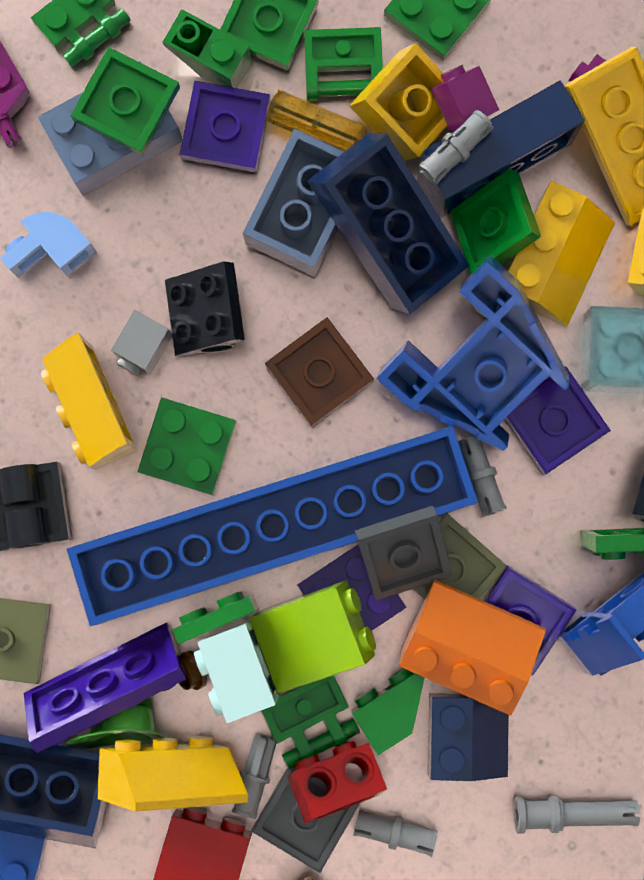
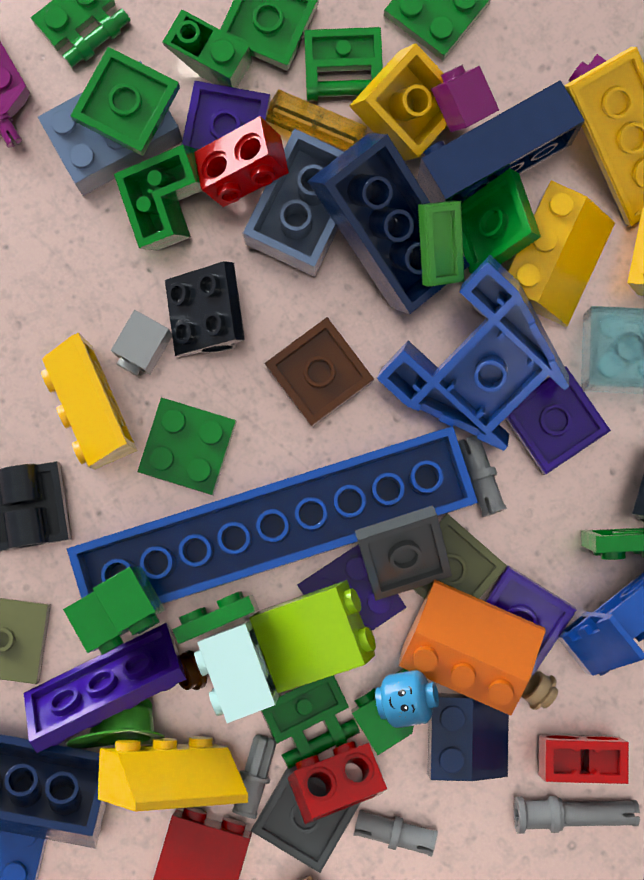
(48, 235): light blue brick -> none
(114, 608): none -> green brick
(153, 195): none -> green brick
(241, 162): none -> red brick
(406, 699): none -> dark azure head
(441, 243): none -> bright green tile
(456, 147): light grey pin -> none
(540, 691): none -> tan plate
(583, 759): none -> red brick

